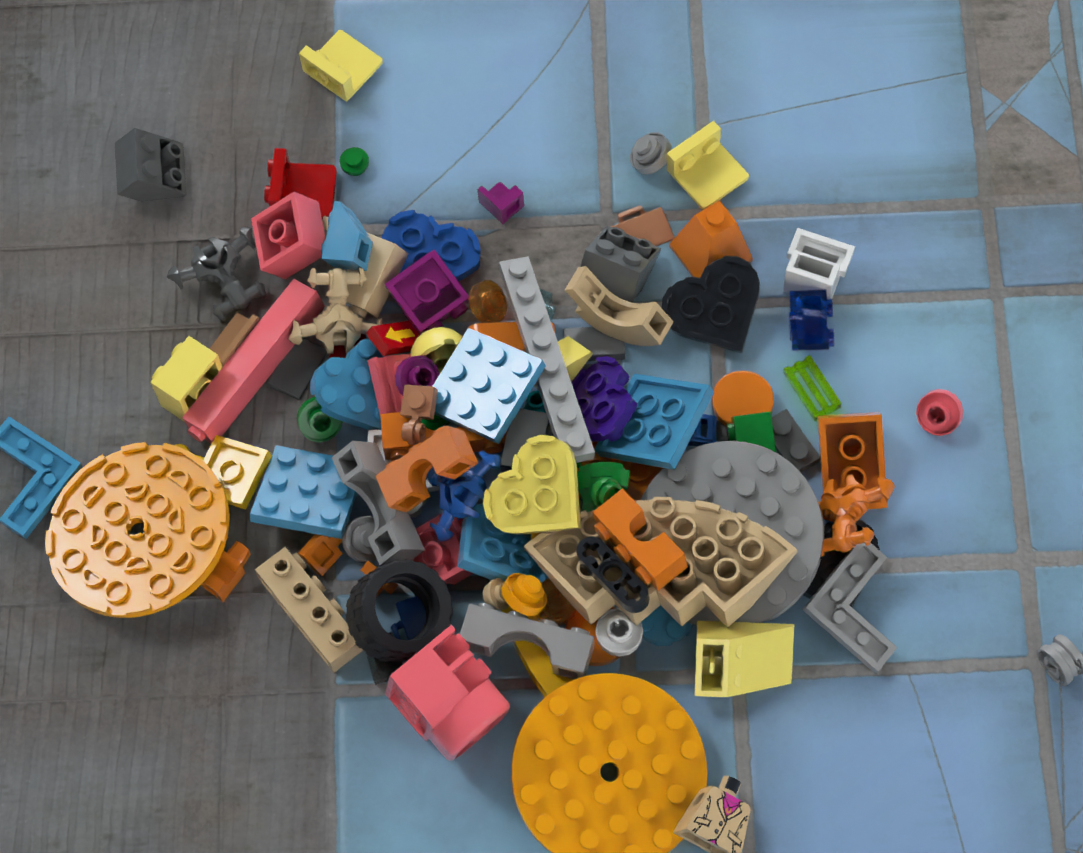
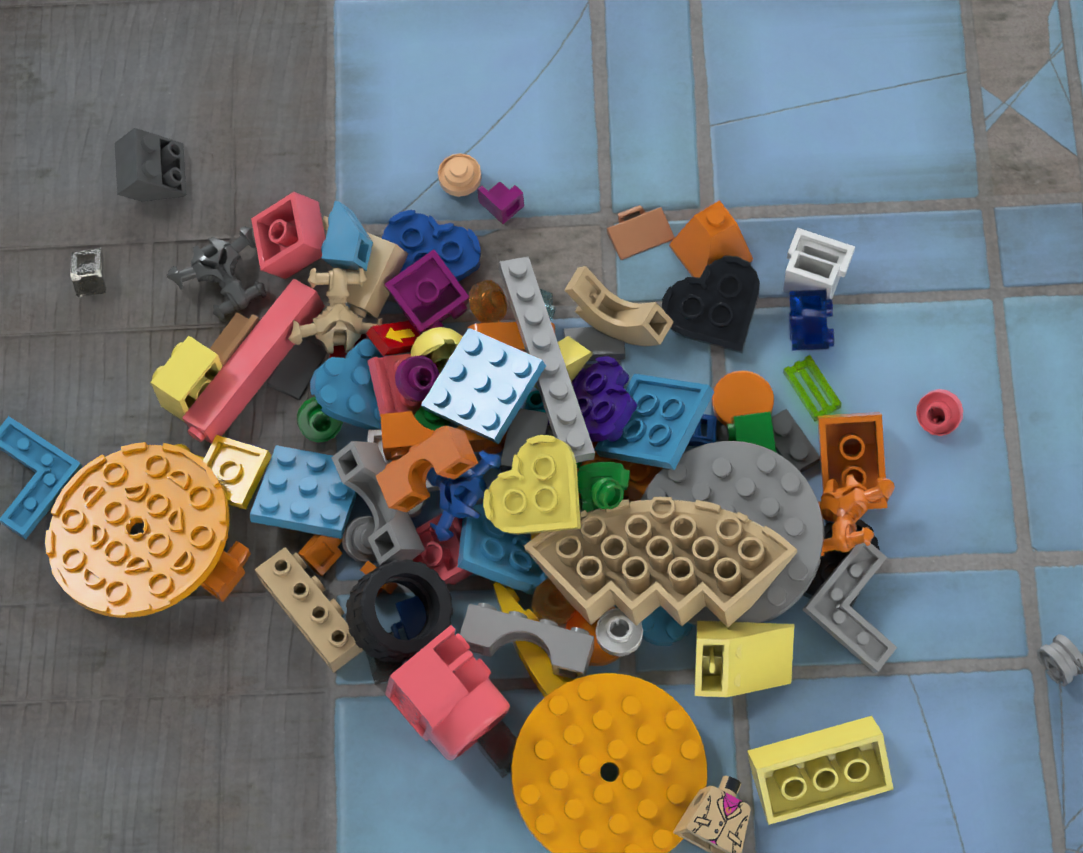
(88, 272): none -> clear smoke bracket
(310, 180): red bracket -> none
(340, 64): light yellow bracket -> none
(354, 161): green plate -> none
(418, 404): nougat plate -> none
(459, 175): none -> light nougat plate
(493, 595): tan plate -> none
(498, 748): none -> clear smoke brick
(524, 594): light orange plate -> none
(614, 588): black beam -> none
(621, 261): dark grey slope -> none
(650, 153): light grey plate -> none
(654, 560): orange arch -> none
(705, 167): light yellow bracket -> none
(821, 769): none -> light yellow slope

